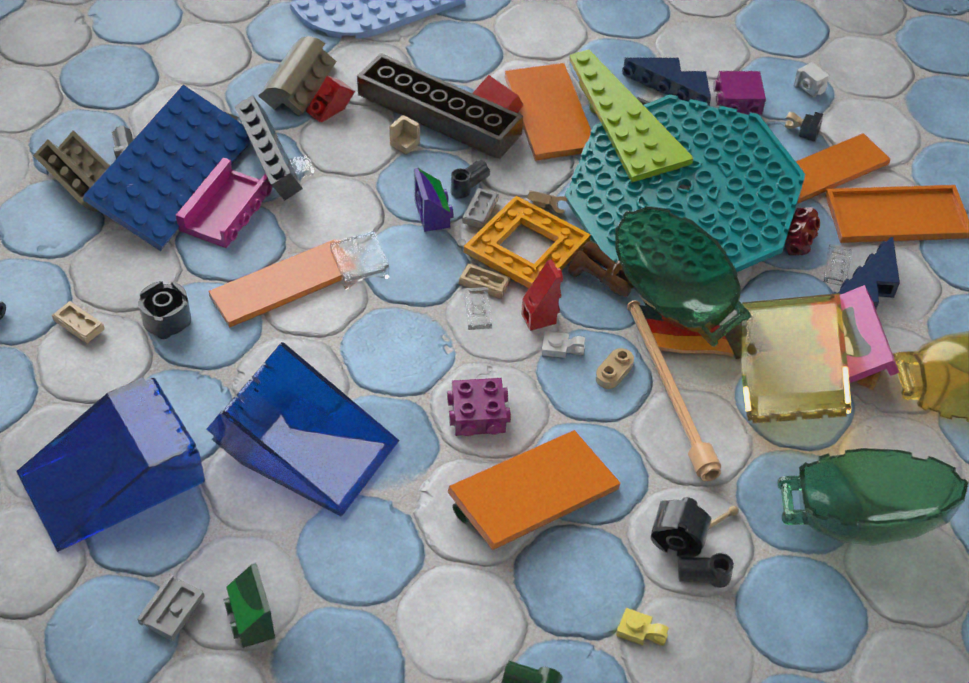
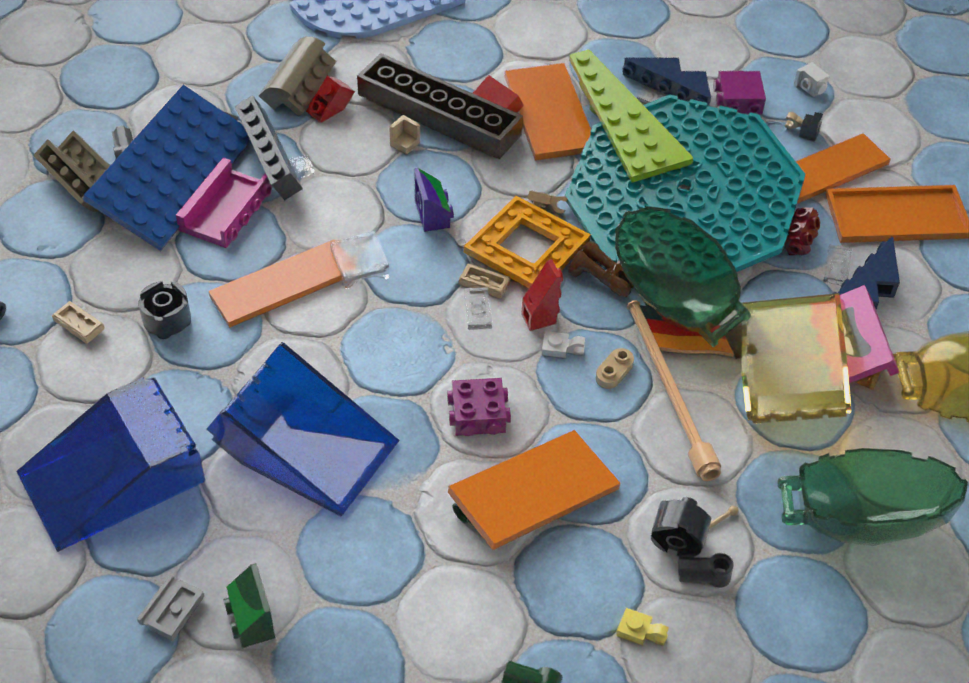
(464, 179): black piece -> none
(480, 208): light grey plate -> none

